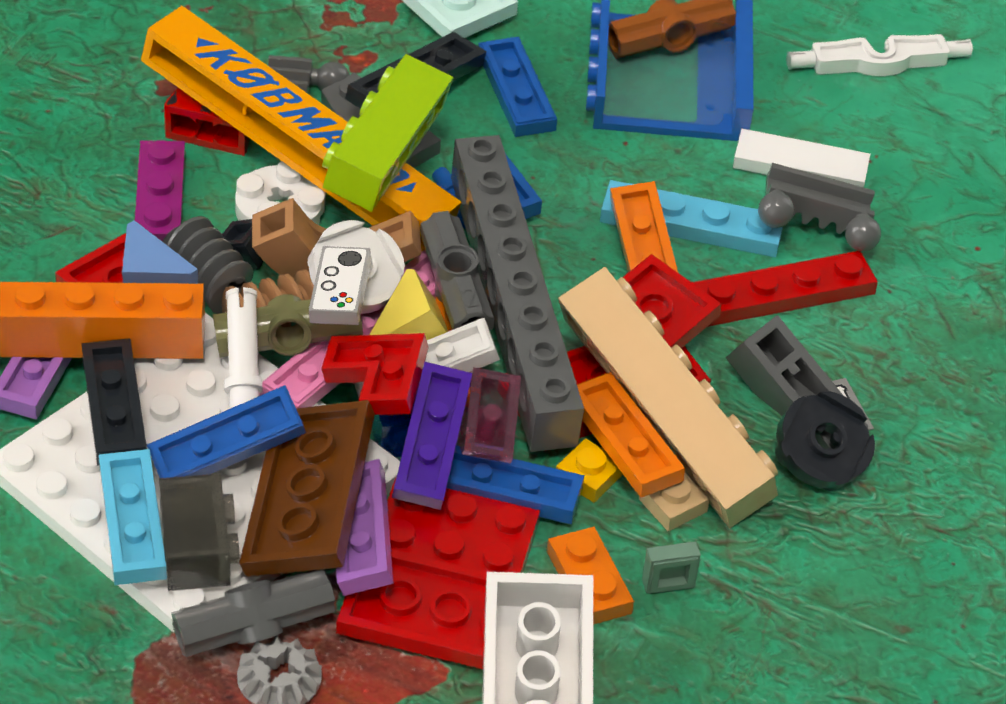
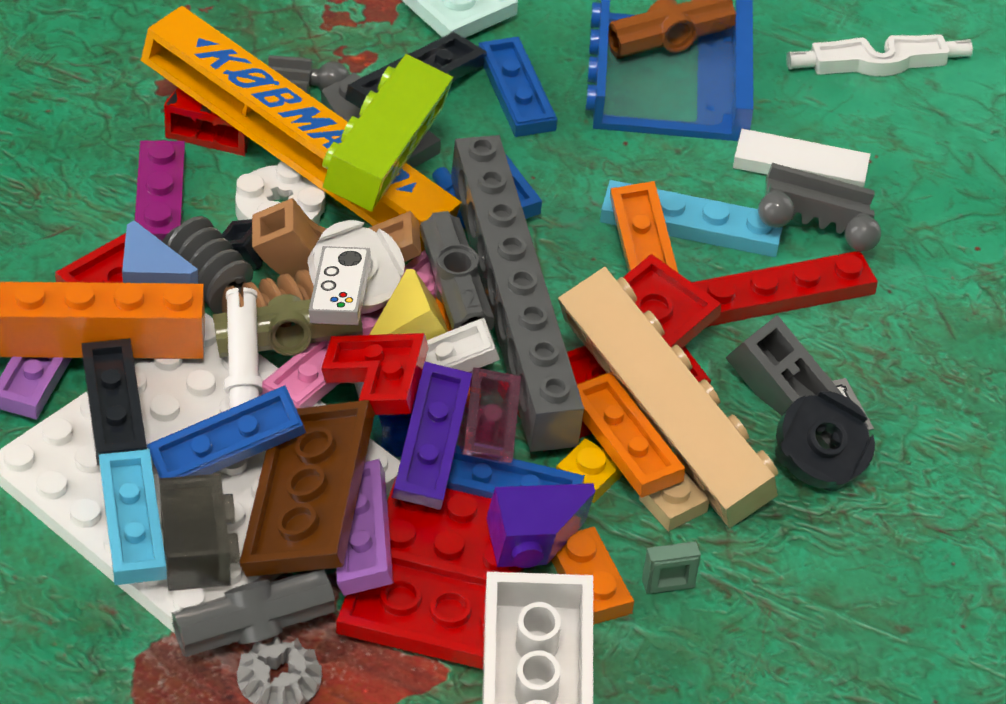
(535, 521): none -> dark purple slope

